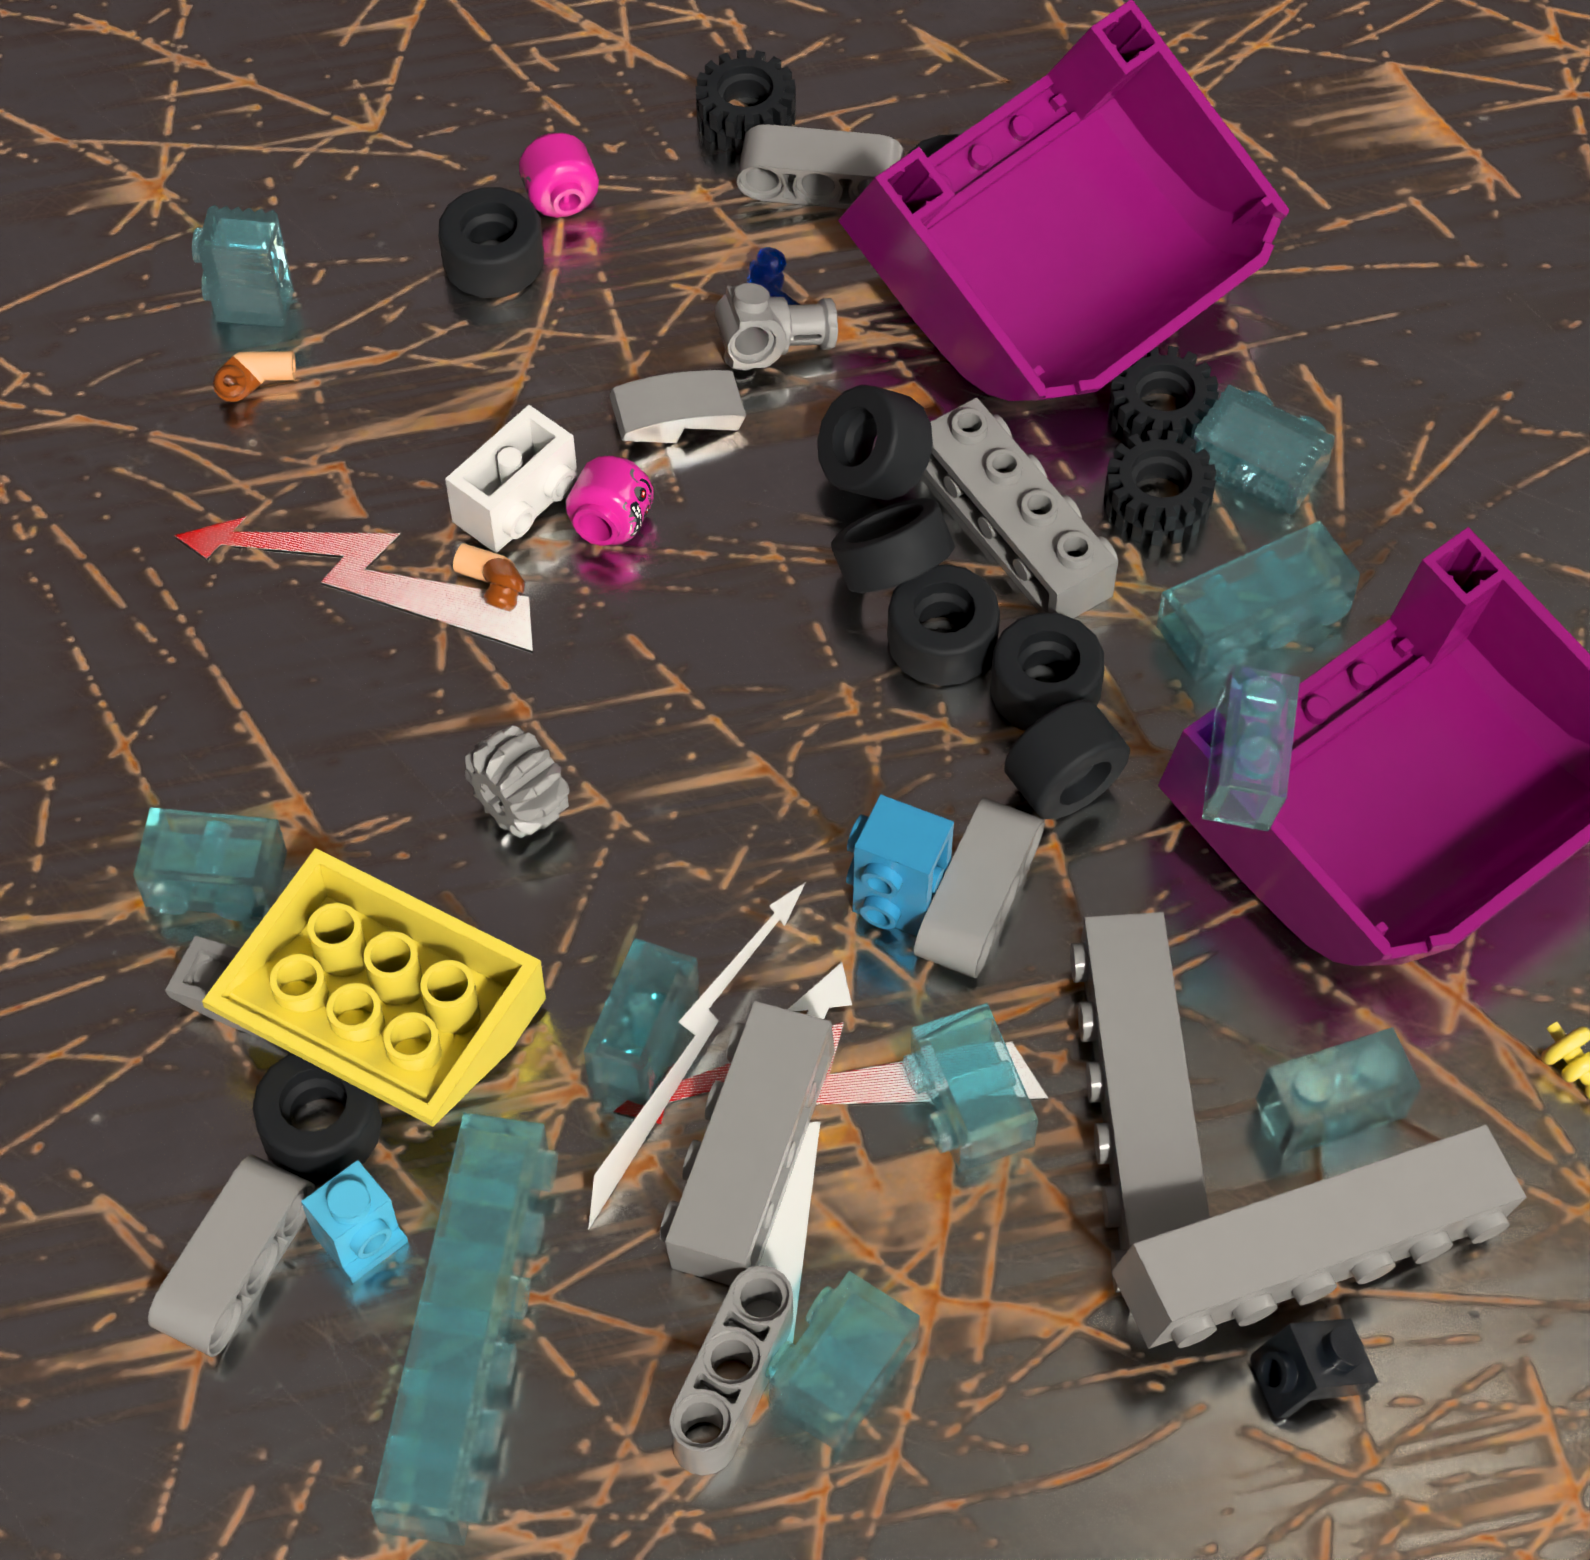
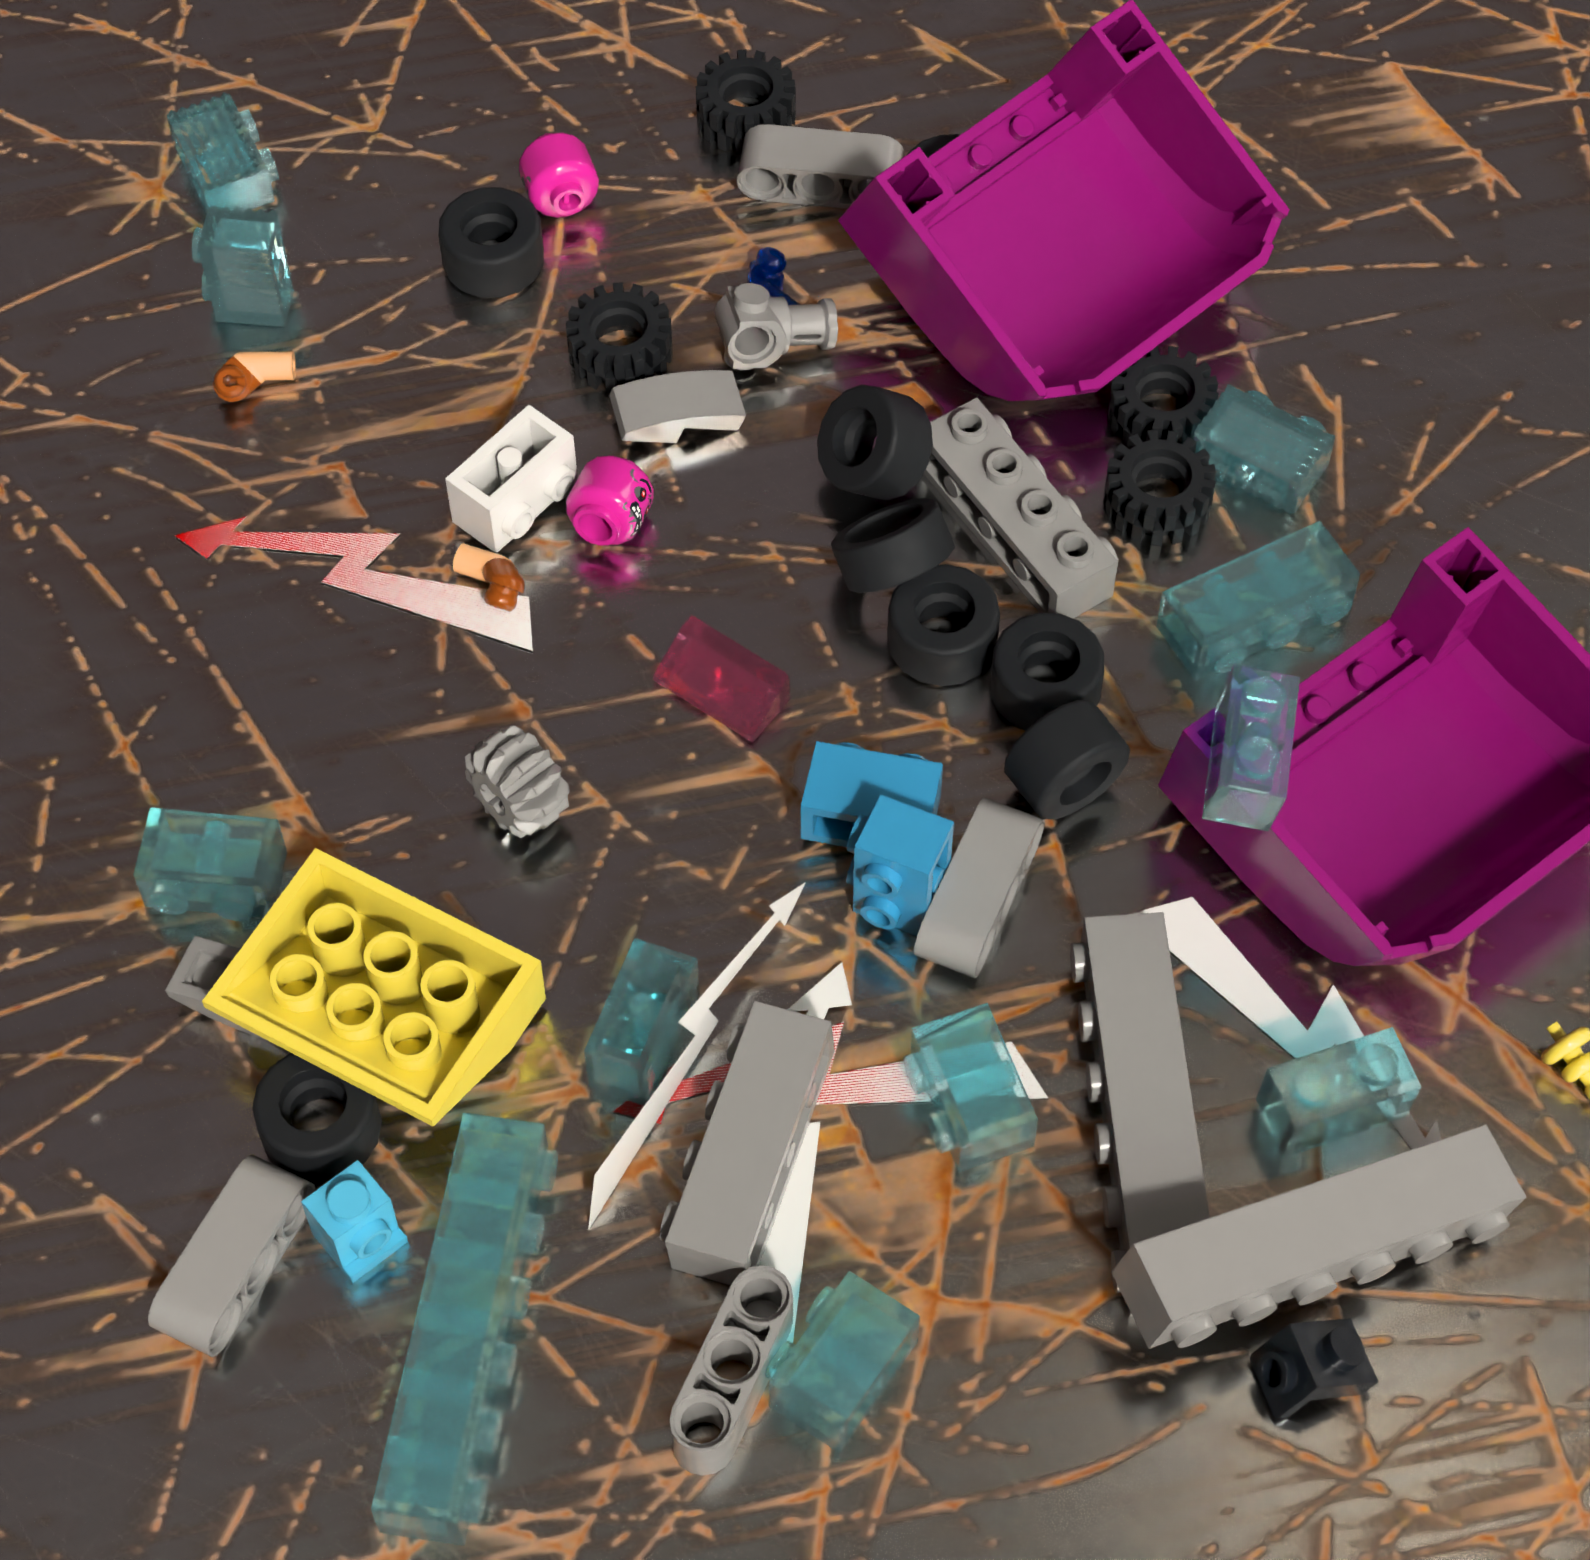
(221, 154): none -> clear light blue brick
(612, 313): none -> black tyre
(723, 679): none -> clear pink slope
(848, 782): none -> dark azure brick
(1214, 958): none -> white sticker

